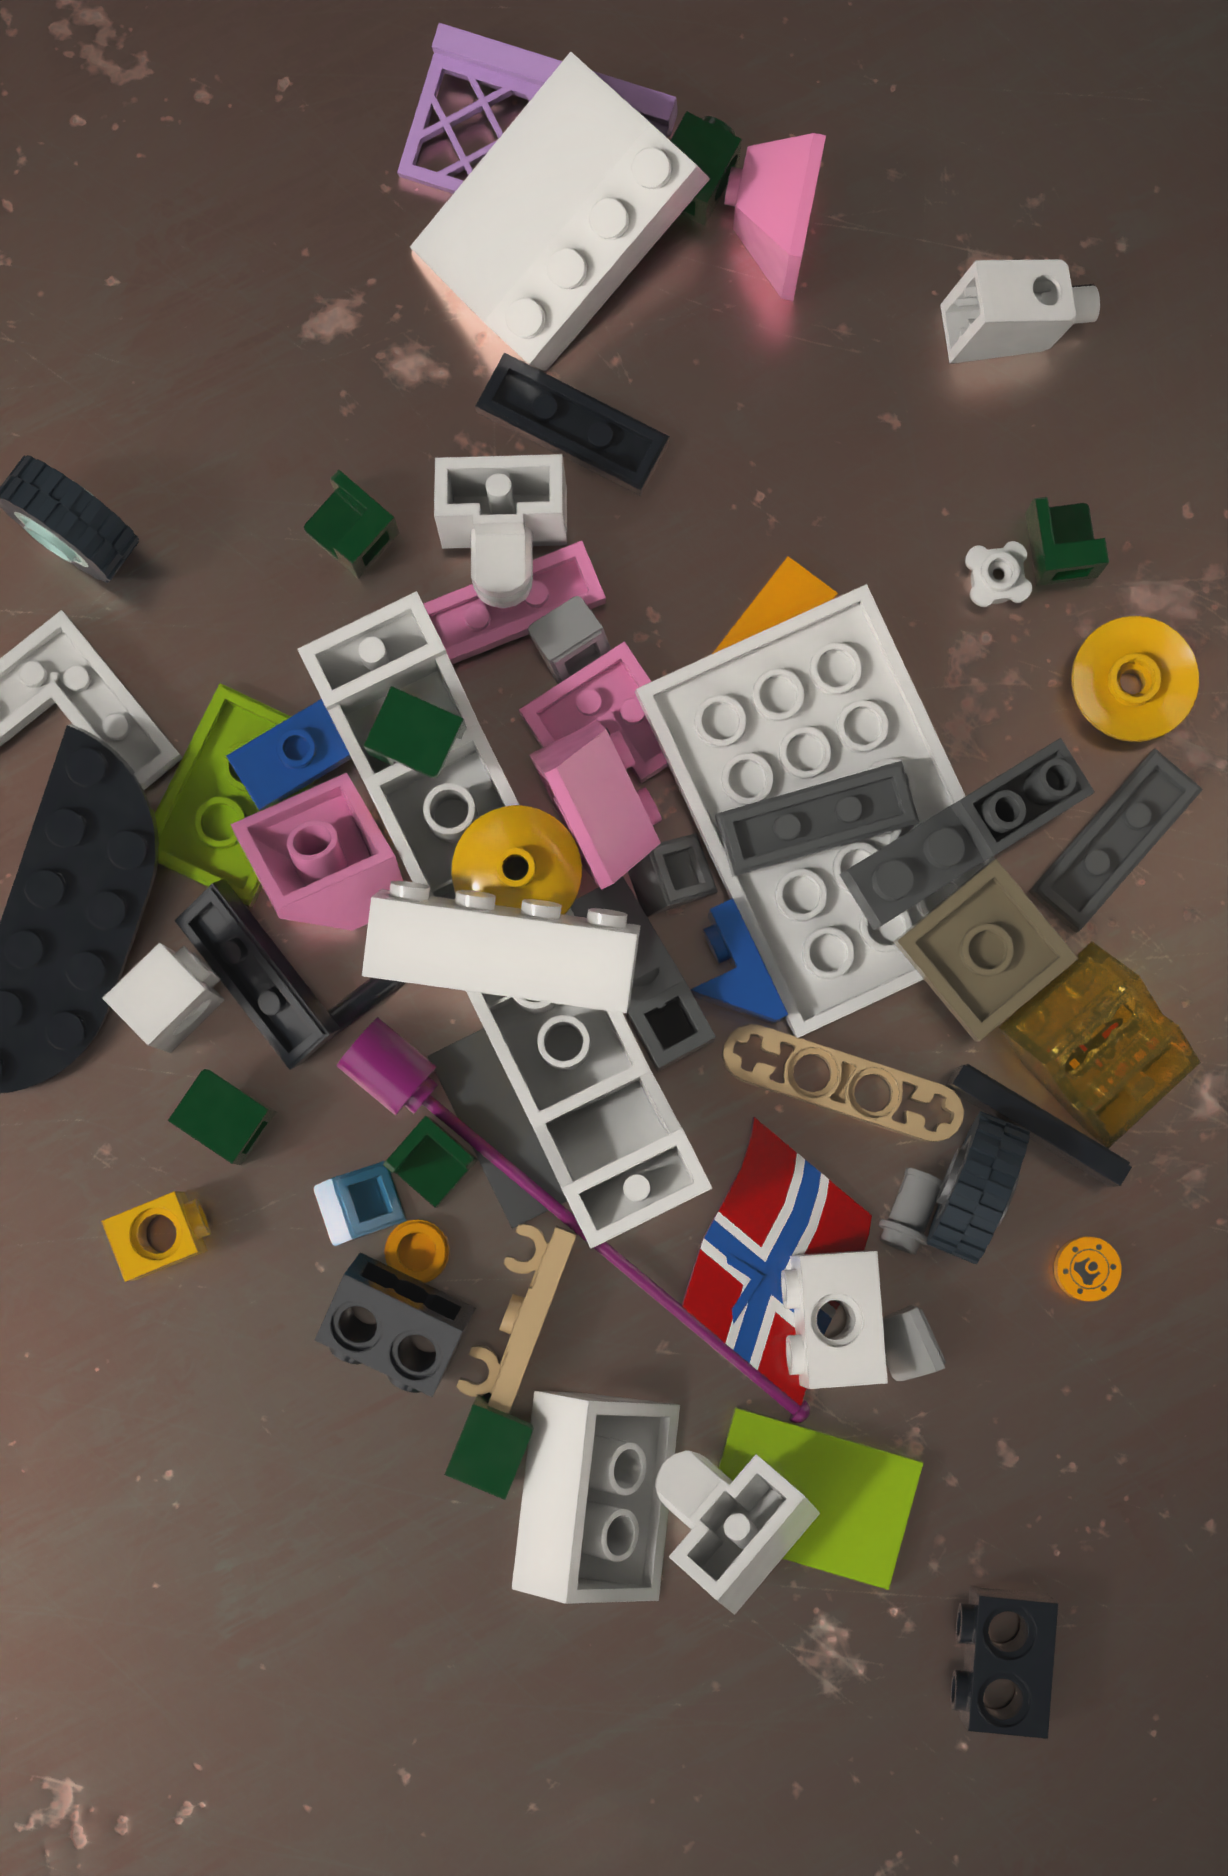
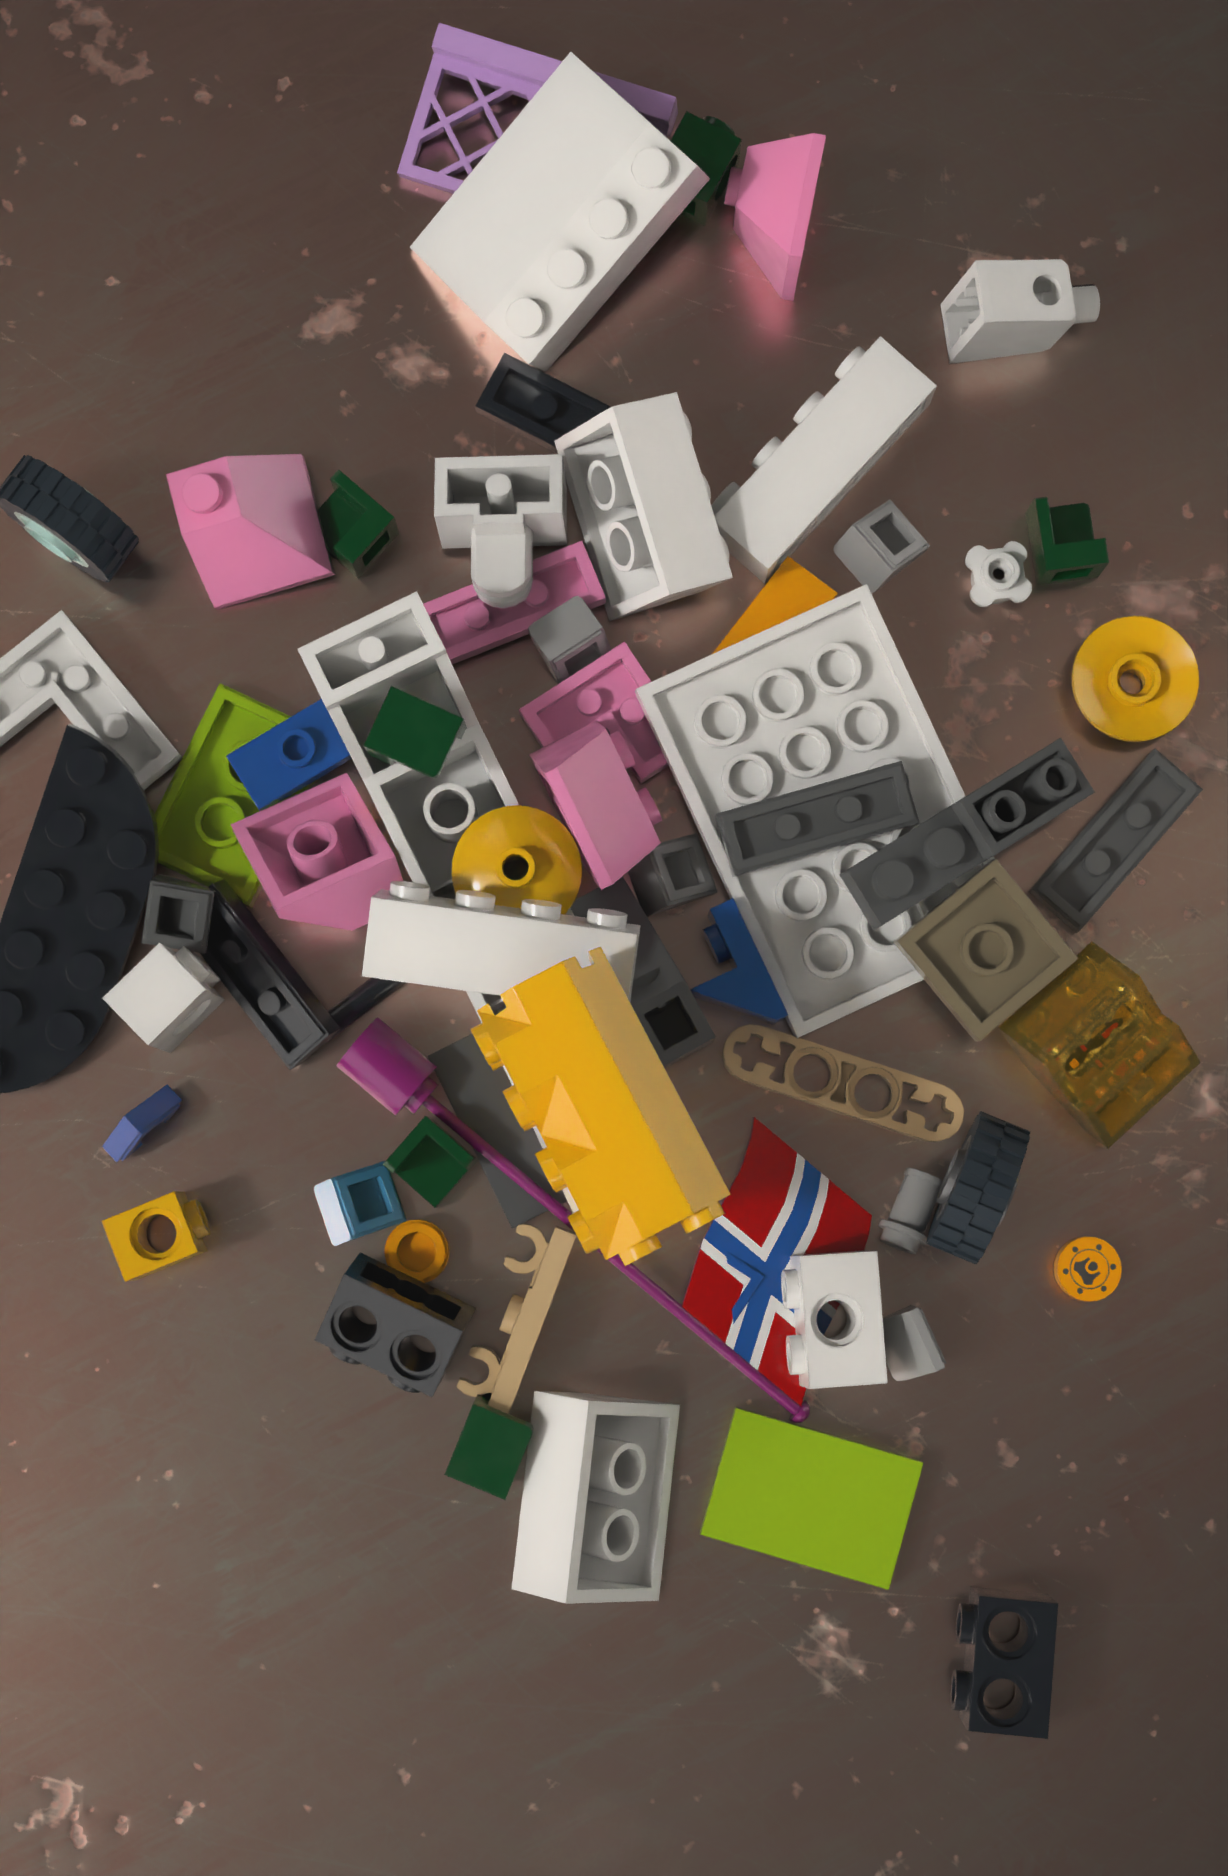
(139, 1121): none -> blue tile
(178, 914): none -> dark grey slope
(222, 1117): dark green panel -> none
(250, 525): none -> bright pink slope
(601, 1108): none -> yellow brick
(643, 505): none -> white slope
(735, 1525): white brick -> none
(822, 457): none -> white brick
(880, 546): none -> light grey slope
(1043, 1127): black tile -> none

